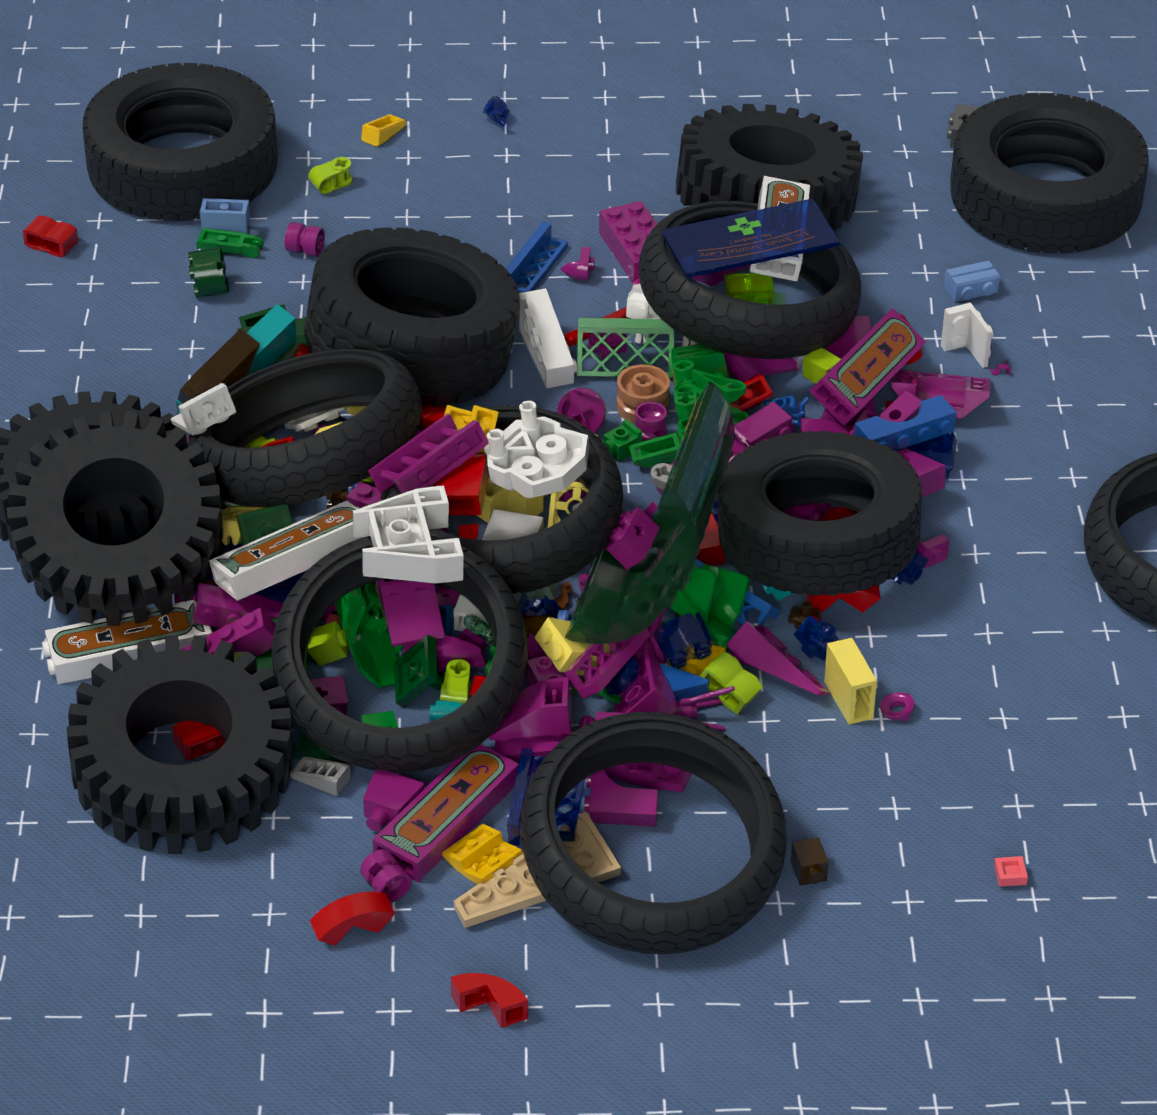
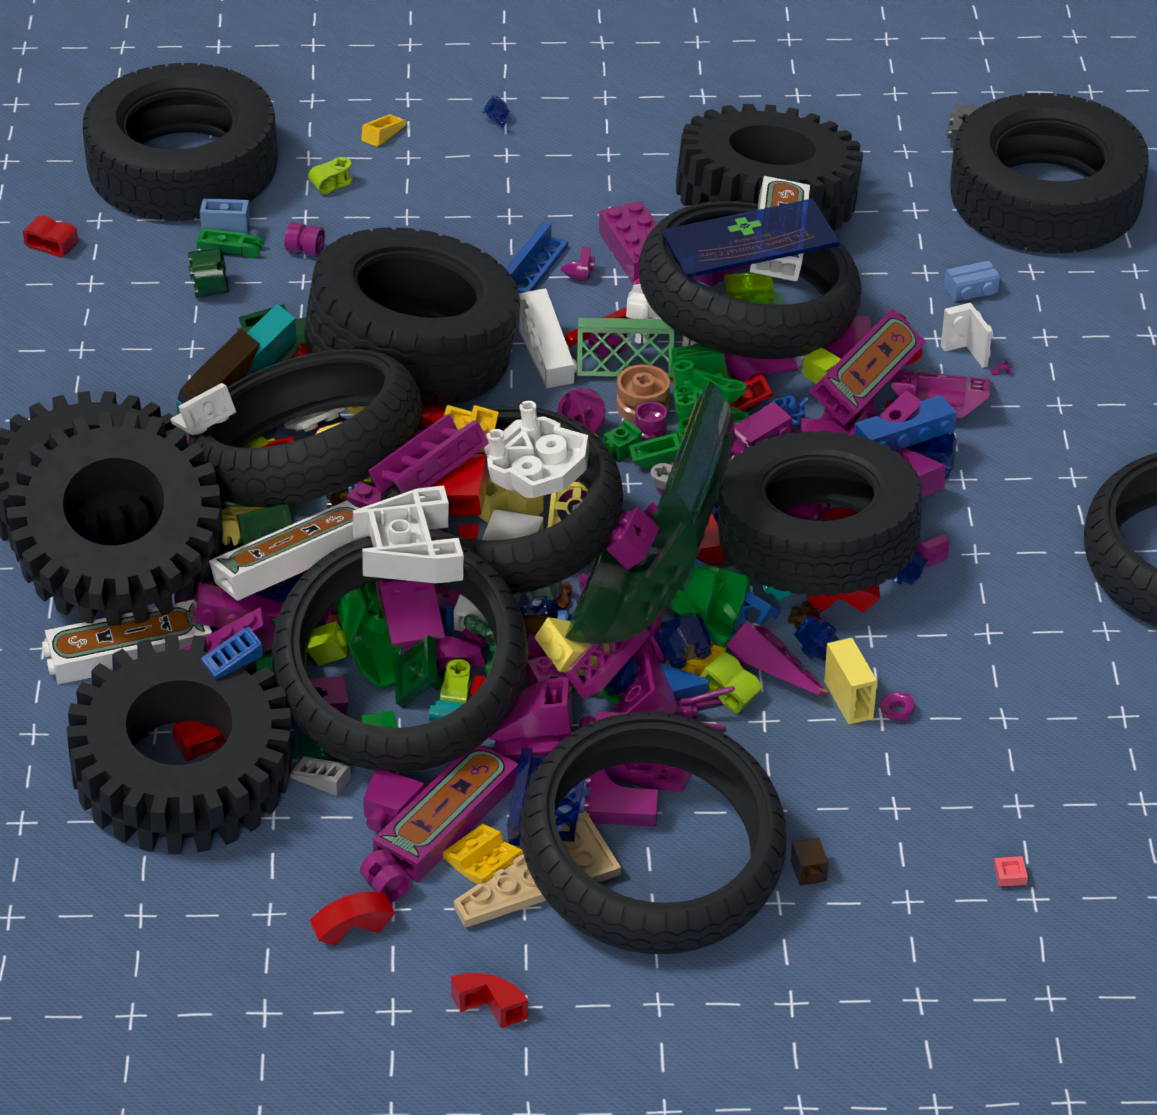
(237, 641): none -> blue slope

